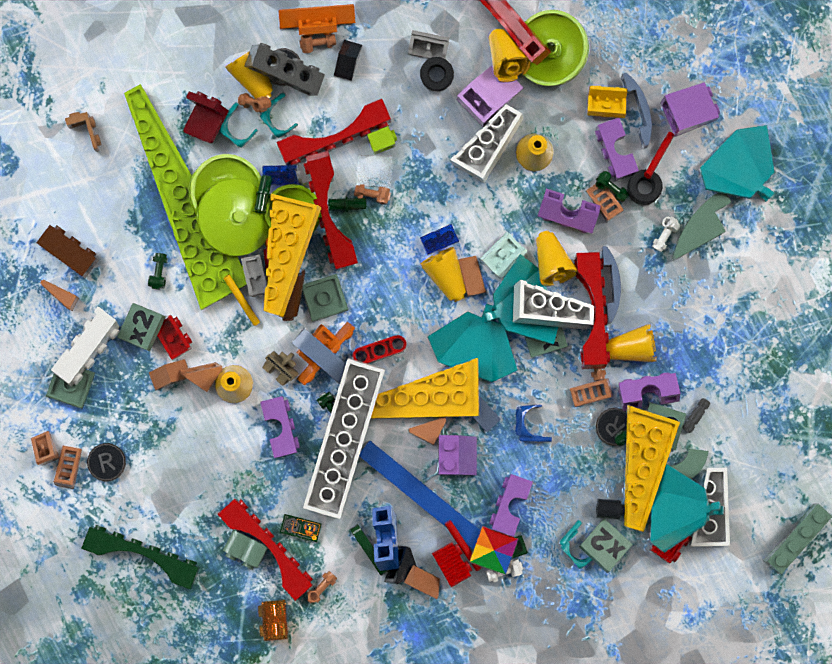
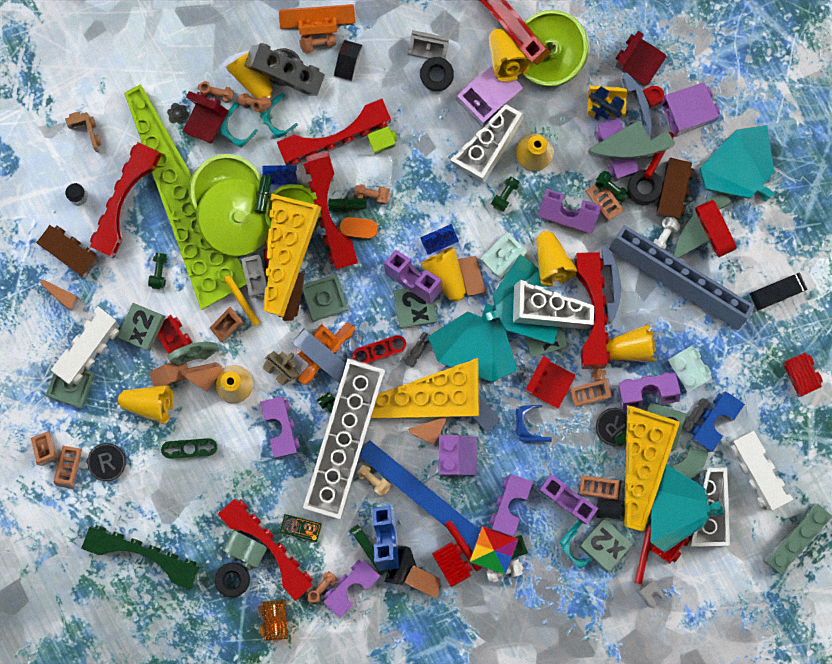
(76, 194): none -> black brick
(108, 235): none -> red arch
(148, 402): none -> yellow cone
(174, 444): none -> dark green beam
(183, 114): none -> clear smoke plant
(193, 351): none -> sand green tile
(206, 89): none -> nougat bar
(220, 580): none -> black tyre
(226, 324): none -> nougat slope
(359, 228): none -> orange tile
(362, 574): none -> medium lavender arch
(381, 486): none -> tan bar
(401, 270): none -> medium lavender arch
(413, 309): none -> sand green tile
(417, 350): none -> dark grey axle
(499, 202): none -> dark green bar
(550, 382): none -> red bracket
(568, 499): none -> medium lavender arch
(583, 485): none -> nougat slope
(614, 107): none -> clear blue hips
(632, 144): none -> sand green slope
(640, 59): none -> dark red bracket
(644, 556): none -> red bar
(648, 590): none -> light grey hinge
(653, 95): none -> red tile
(675, 188): none -> reddish brown brick
(681, 277): none -> sand blue brick
(690, 368): none -> light aqua bracket
(706, 434): none -> blue arch
(715, 228): none -> red beam
(760, 471): none -> white wedge
(778, 291): none -> black beam
(802, 374): none -> red brick

